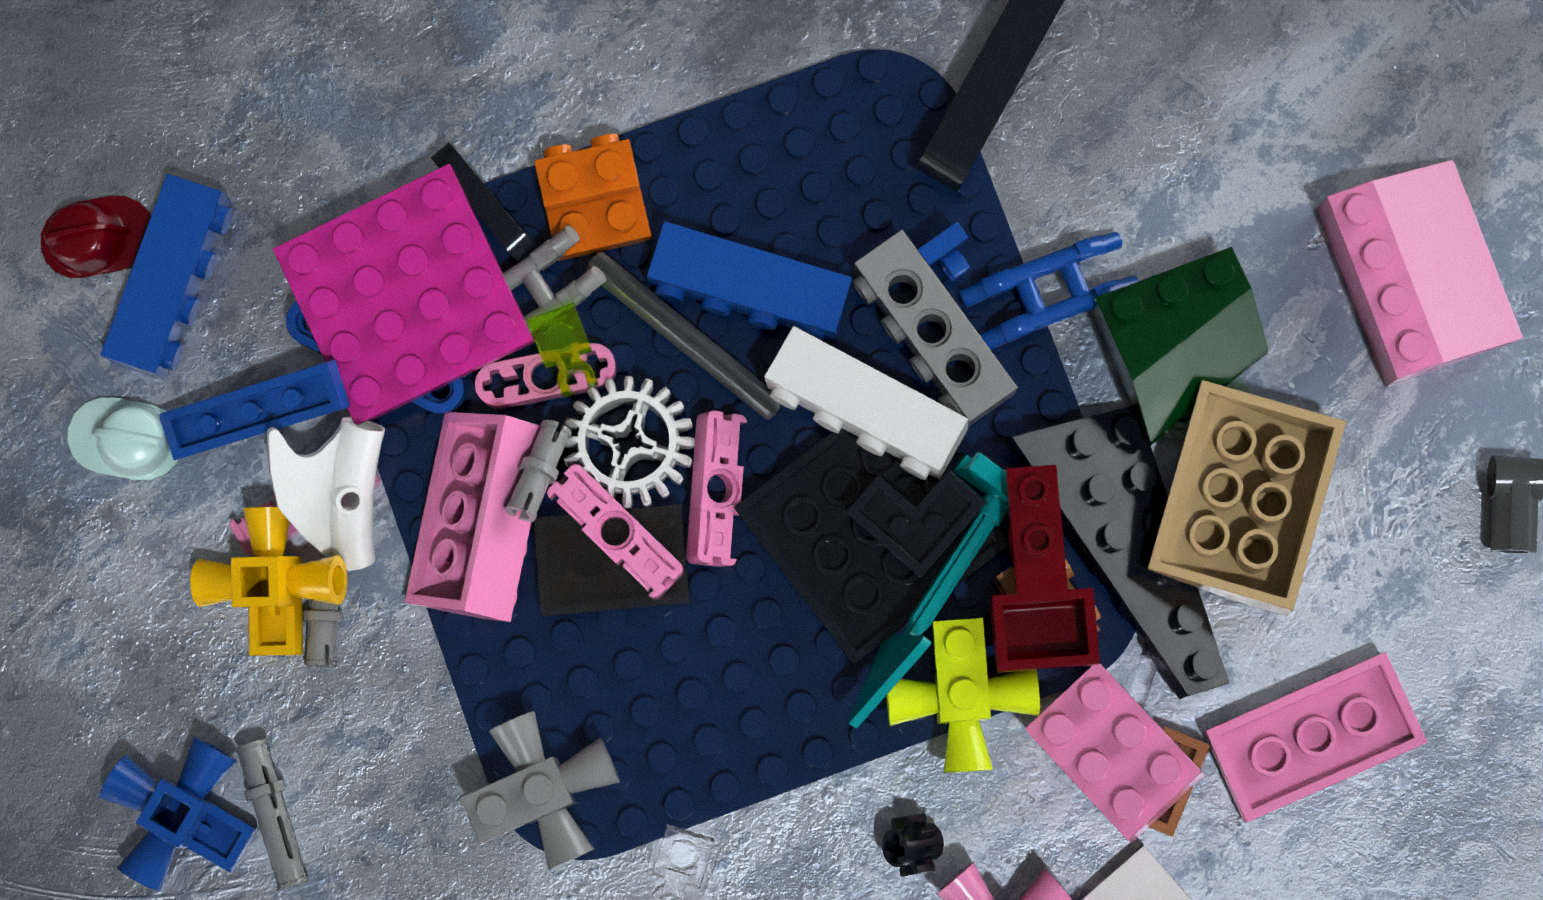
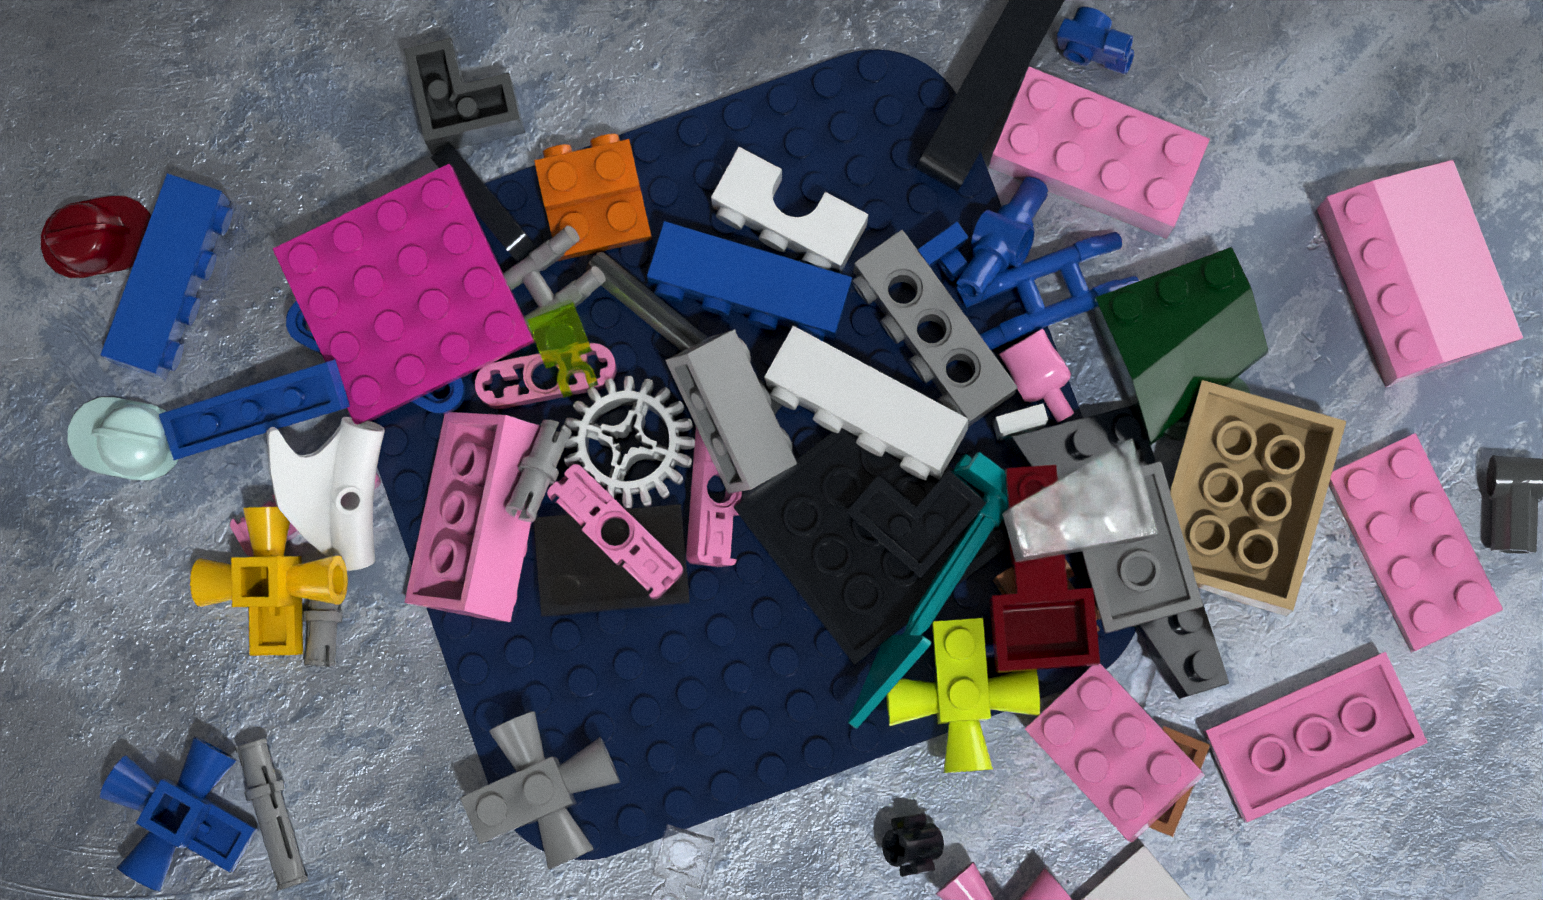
(459, 110): none -> dark grey brick
(732, 411): none -> light grey brick
(822, 237): none -> white arch
(1002, 239): none -> blue pin
(1020, 422): none -> white tile
(1039, 372): none -> bright pink piece
(1086, 510): none -> clear wing
(1090, 39): none -> blue plate
(1099, 152): none -> bright pink brick
(1145, 577): none -> light grey plate
(1413, 543): none -> bright pink plate

